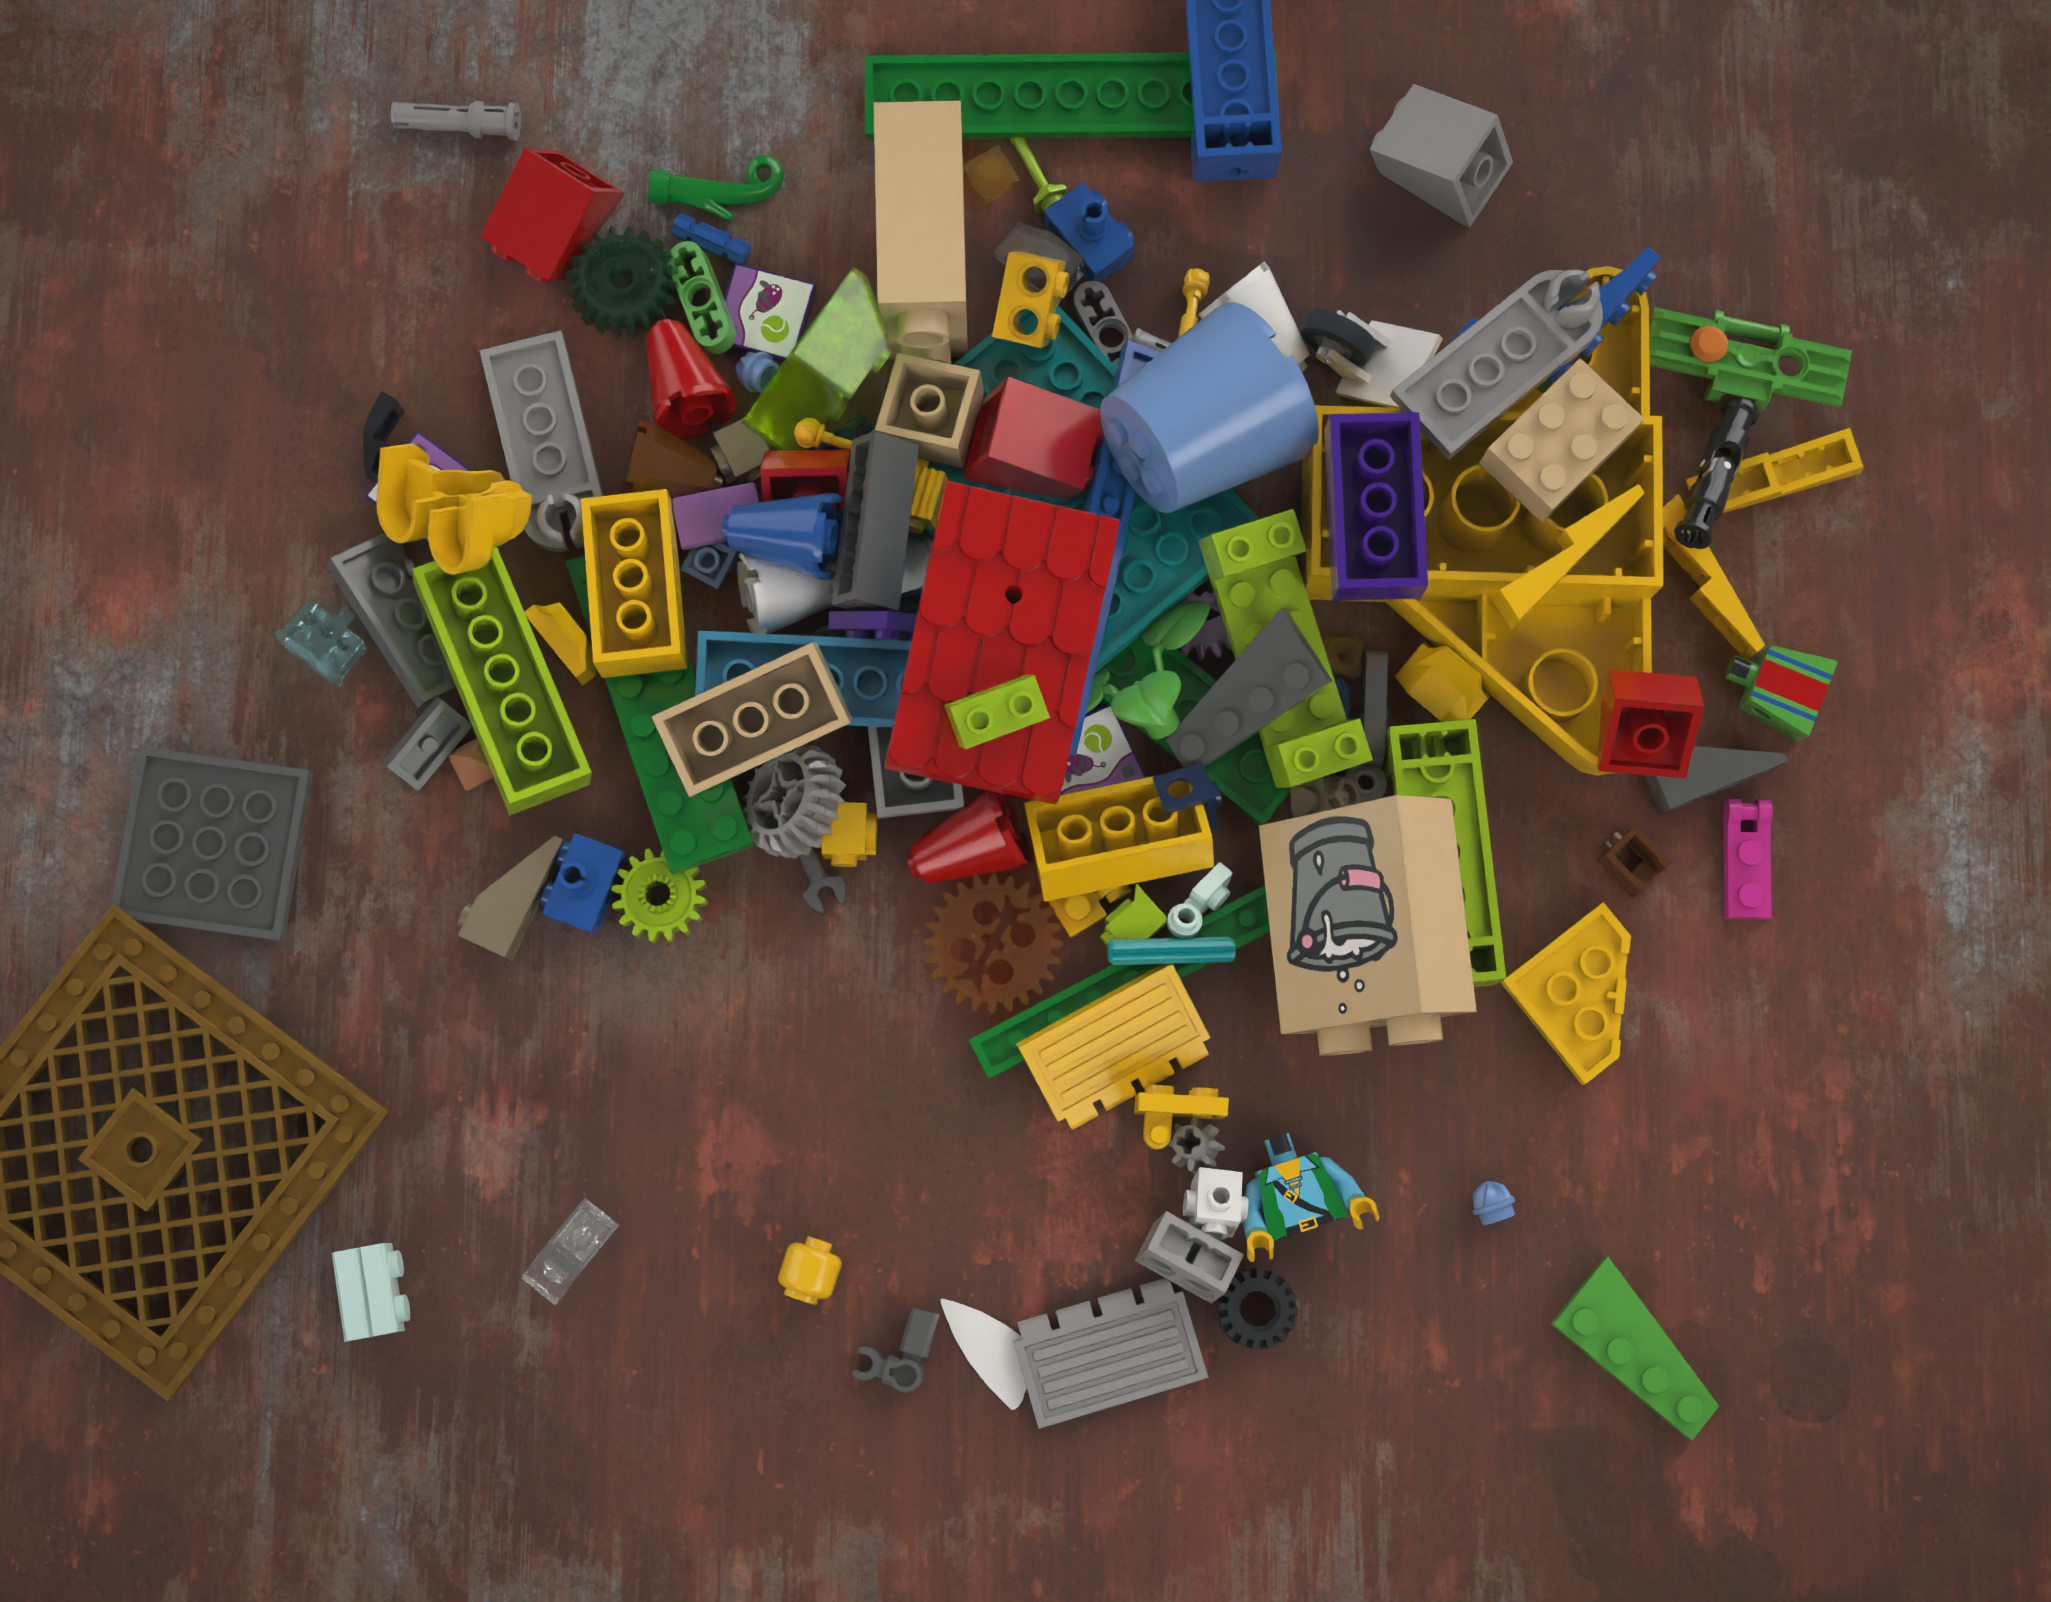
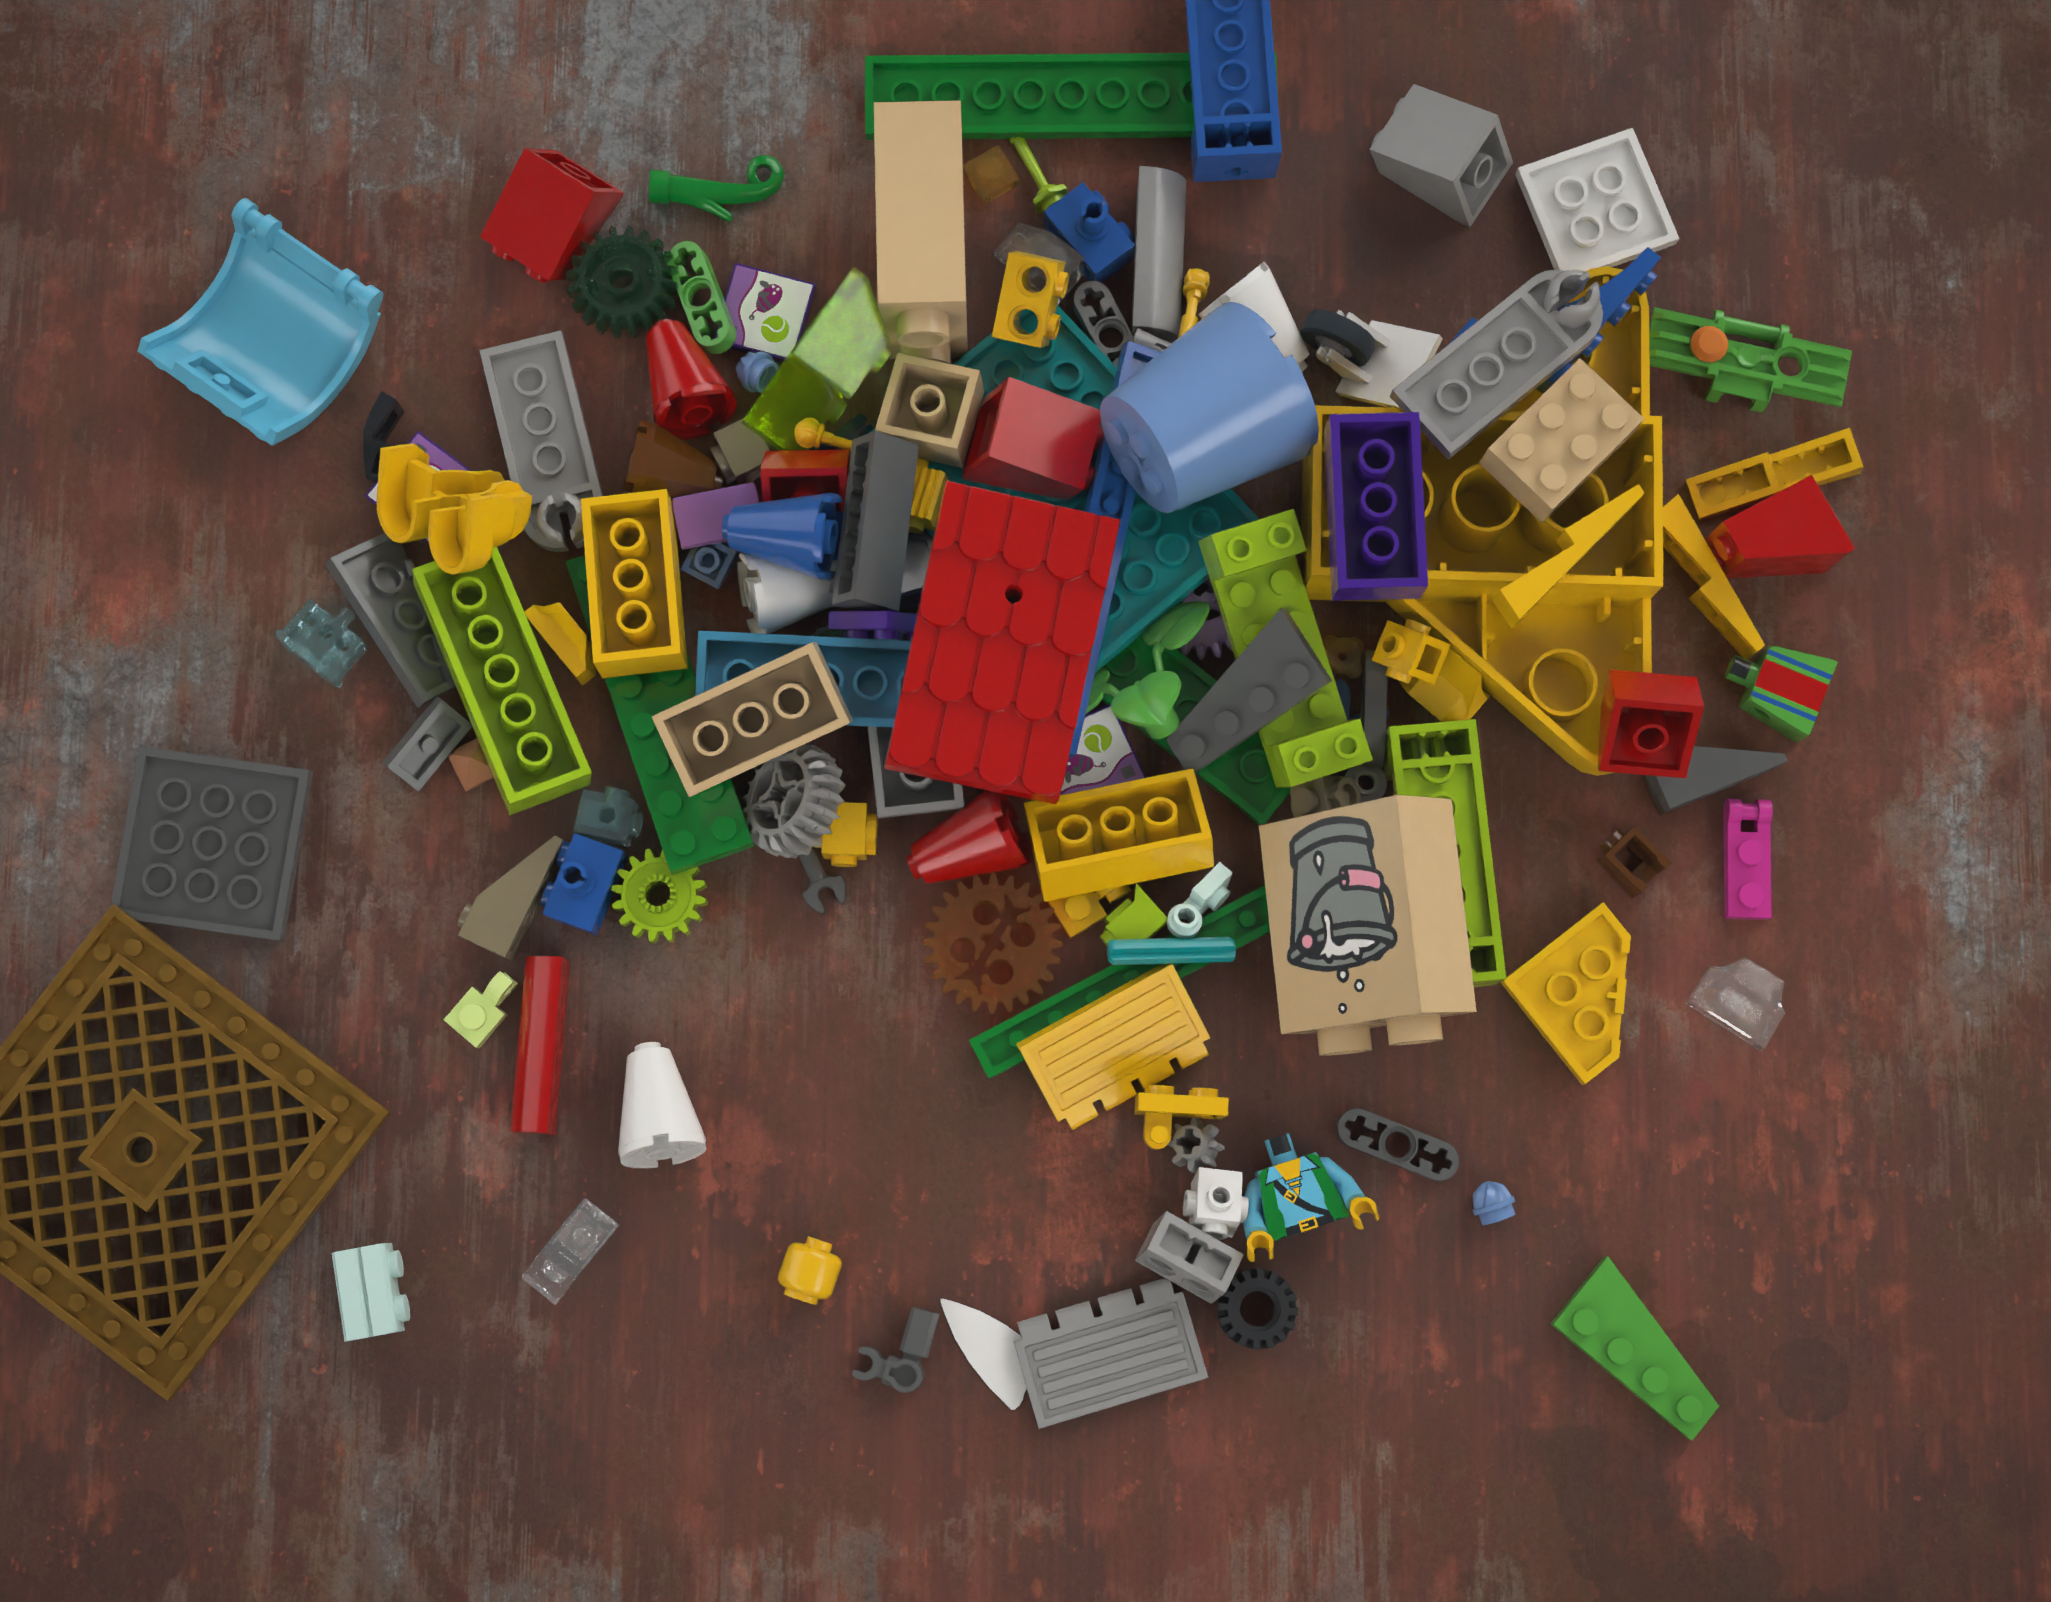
(270, 331): none -> medium azure hinge
(476, 118): light grey pin -> none
(479, 1013): none -> yellowish green plate
(540, 1045): none -> red brick
(609, 816): none -> clear light blue brick
(657, 1111): none -> white cone
(711, 239): blue axle -> none
(997, 711): lime brick -> none
(1159, 252): none -> light grey brick
(1203, 792): dark blue bracket -> none
(1402, 649): none -> yellow brick
(1431, 1145): none -> dark grey beam
(1597, 204): none -> white plate
(1716, 473): black piece -> none
(1741, 1000): none -> clear slope
(1782, 536): none -> red slope

